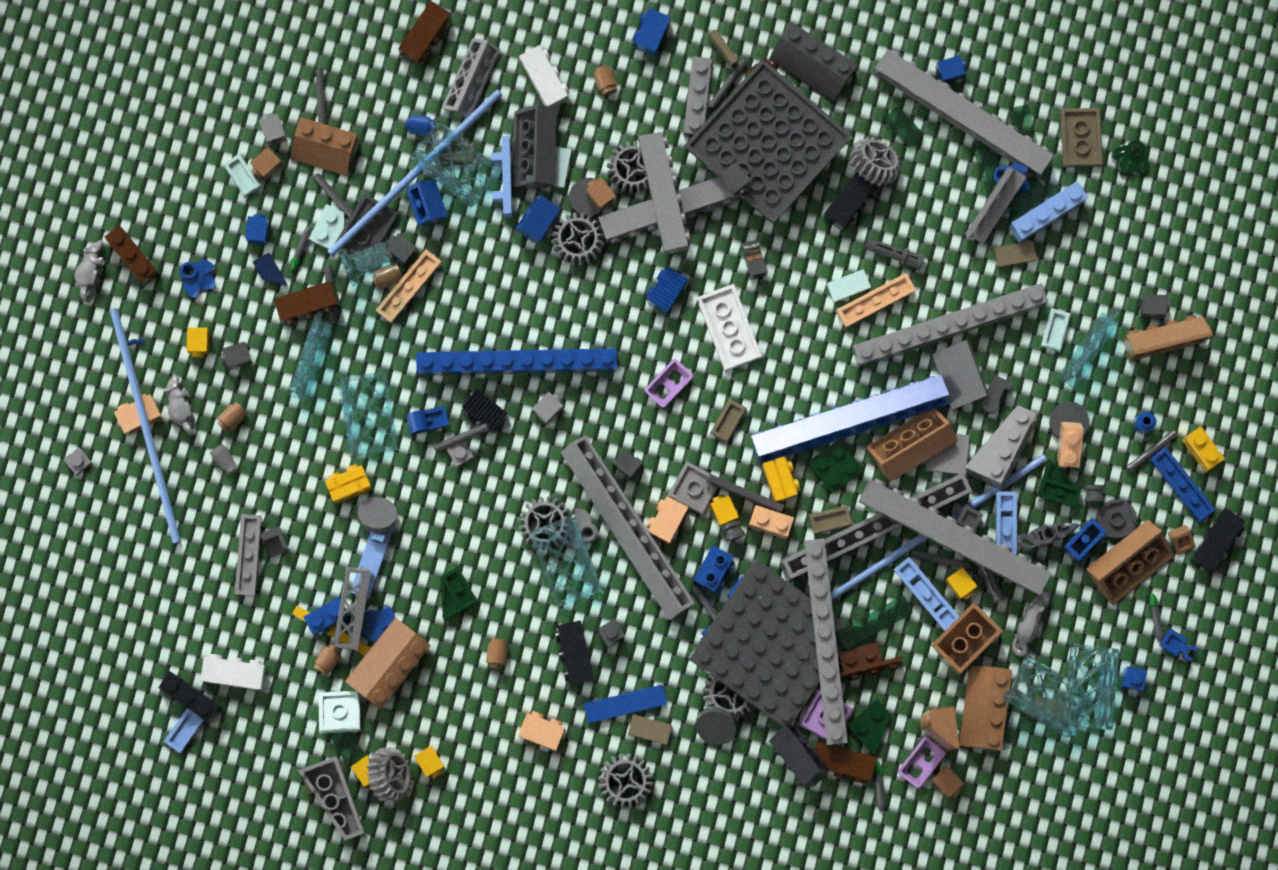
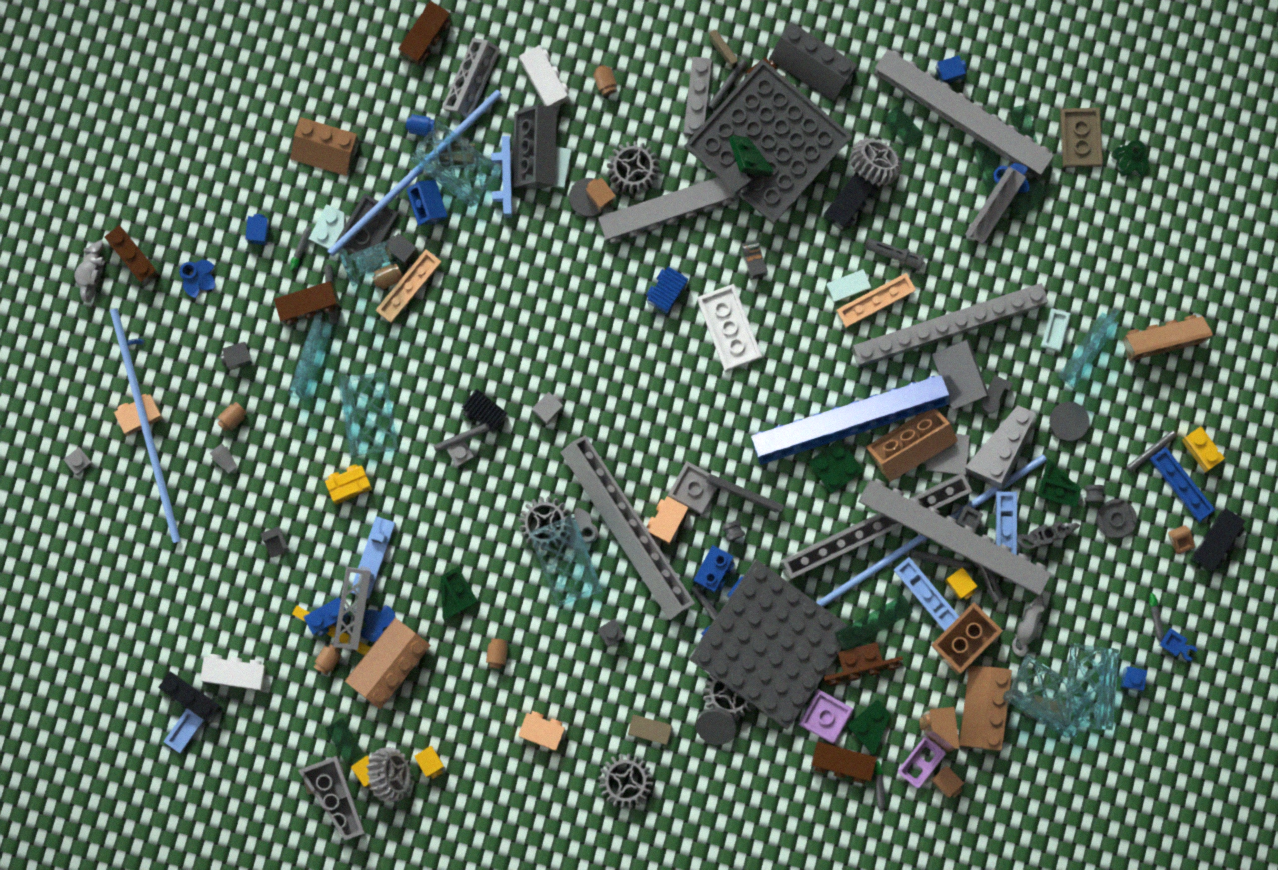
(179, 409): light grey animal -> none
(198, 342): yellow brick -> none
(242, 175): light aqua tile -> none
(248, 555): light grey plate -> none
(265, 164): medium nougat brick -> none
(269, 270): dark blue tile -> none
(272, 129): light grey brick -> none
(320, 95): dark grey bar -> none
(333, 195): dark grey bar -> none
(339, 712): light aqua tile -> none
(377, 514): tile -> none
(427, 420): blue plate -> none
(516, 362): blue brick -> none
(538, 219): blue brick -> none
(574, 653): black brick -> none
(584, 254): light grey gear -> none
(625, 703): blue tile -> none
(627, 464): dark grey panel -> none
(651, 32): blue brick -> none
(662, 378): lavender piece -> none
(663, 192): light grey brick -> none
(723, 510): yellow brick -> none
(728, 420): dark tan tile -> none
(748, 157): none -> dark green wing
(771, 522): light nougat piece -> none
(780, 479): yellow brick -> none
(799, 755): black brick -> none
(825, 641): light grey brick -> none
(830, 520): dark tan tile -> none
(1015, 254): dark tan tile -> none
(1048, 212): light blue brick -> none
(1070, 444): light nougat piece -> none
(1084, 540): blue brick -> none
(1130, 562): medium nougat slope -> none
(1139, 425): blue brick -> none
(1154, 306): dark grey brick -> none

